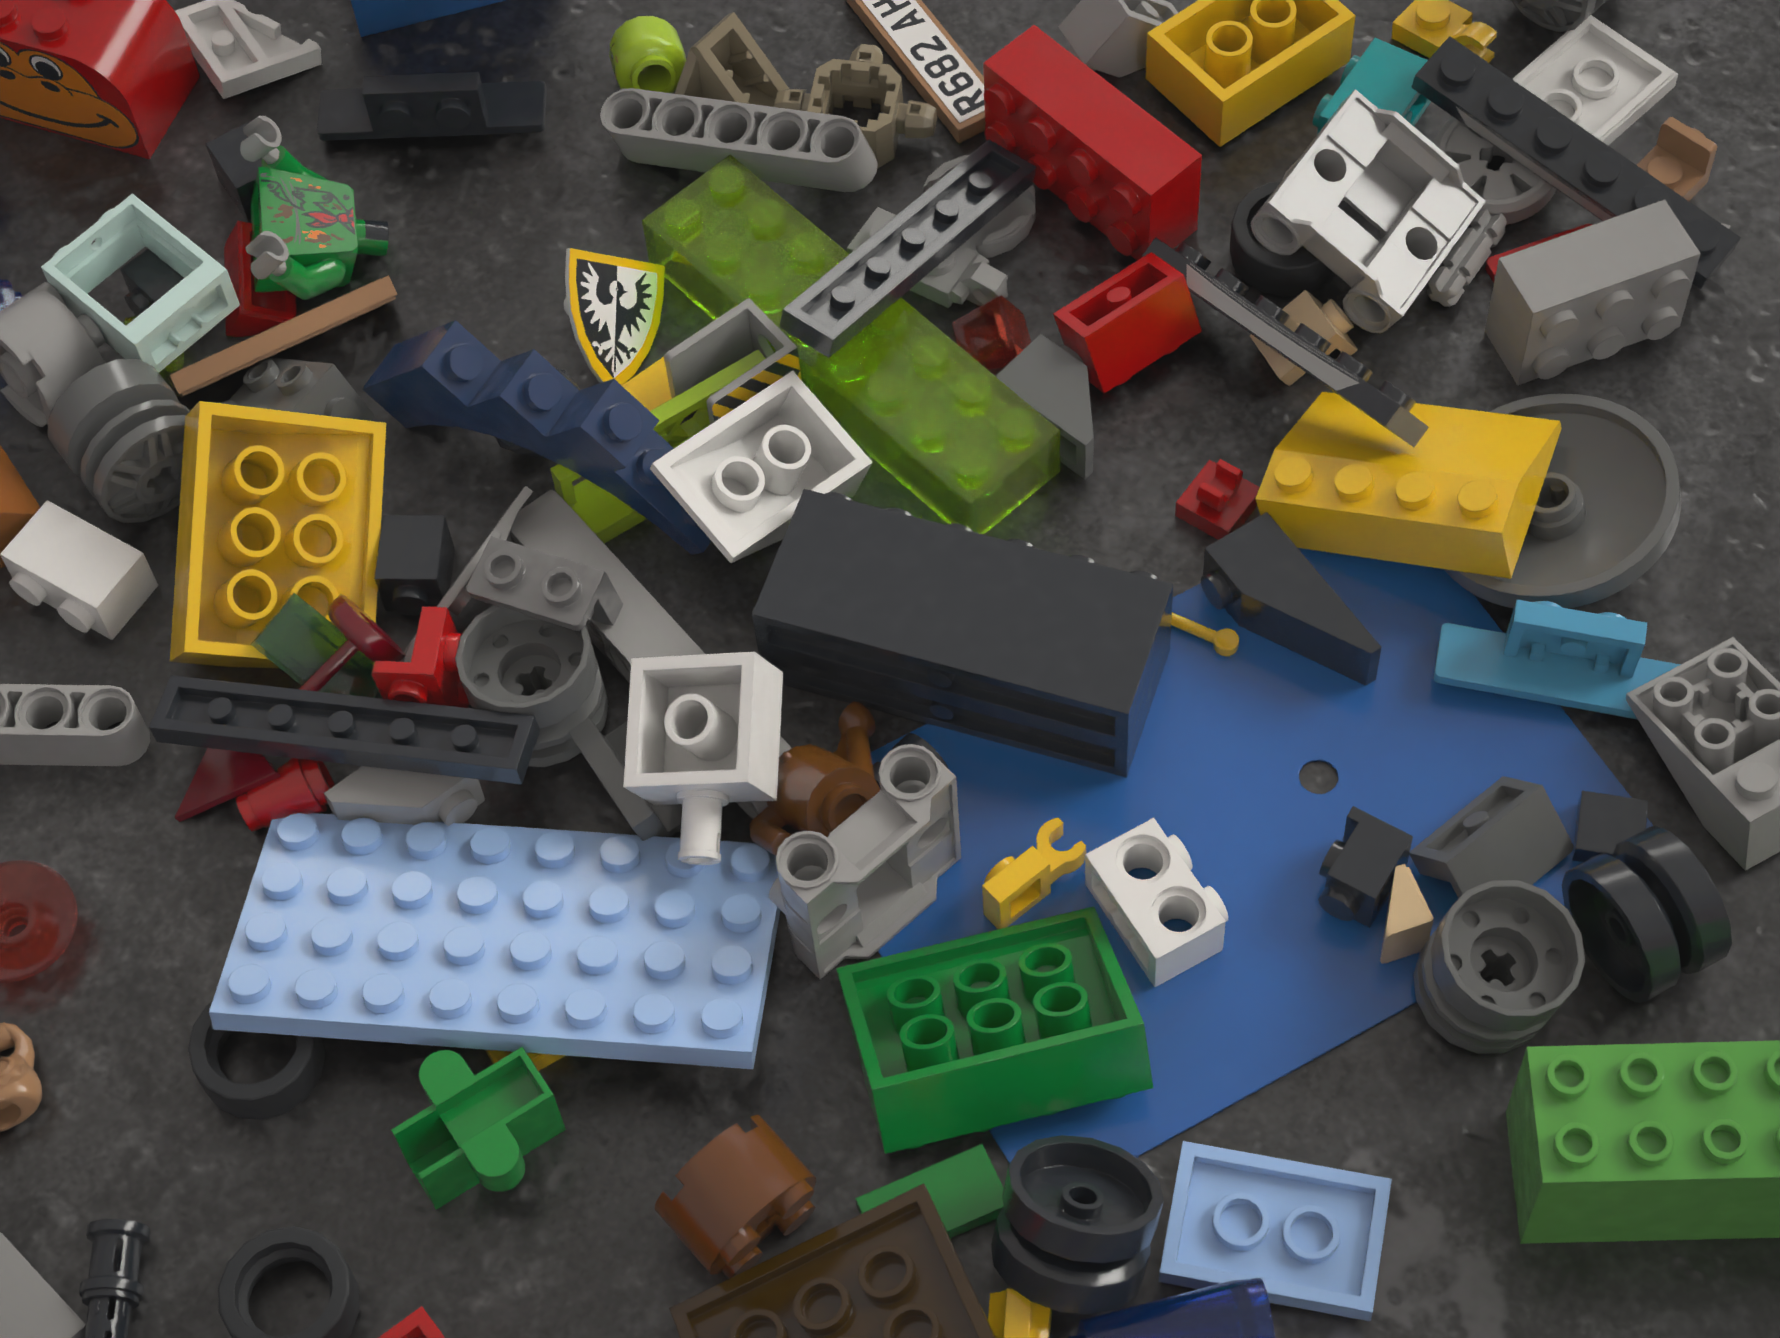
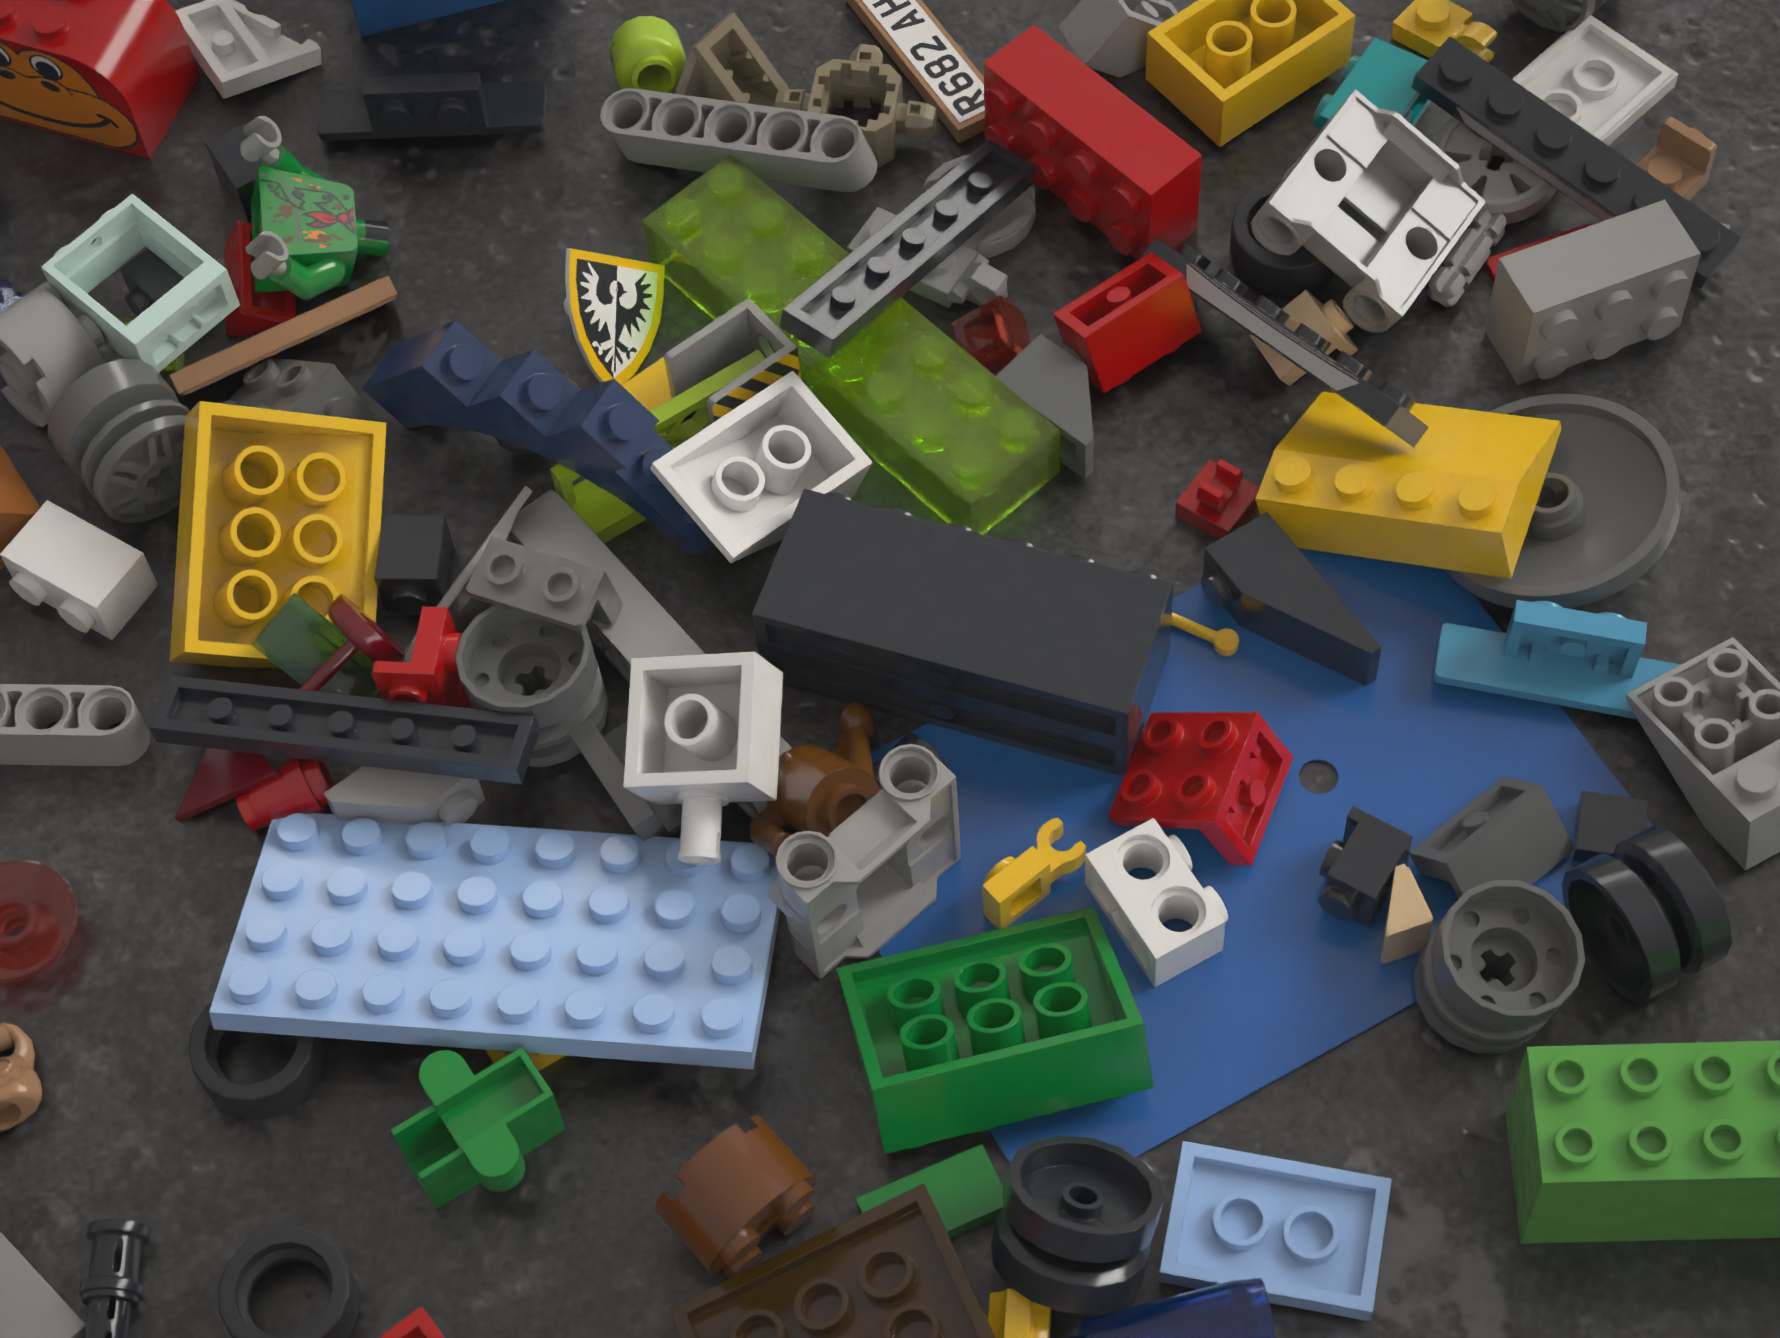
(1208, 776): none -> red bracket

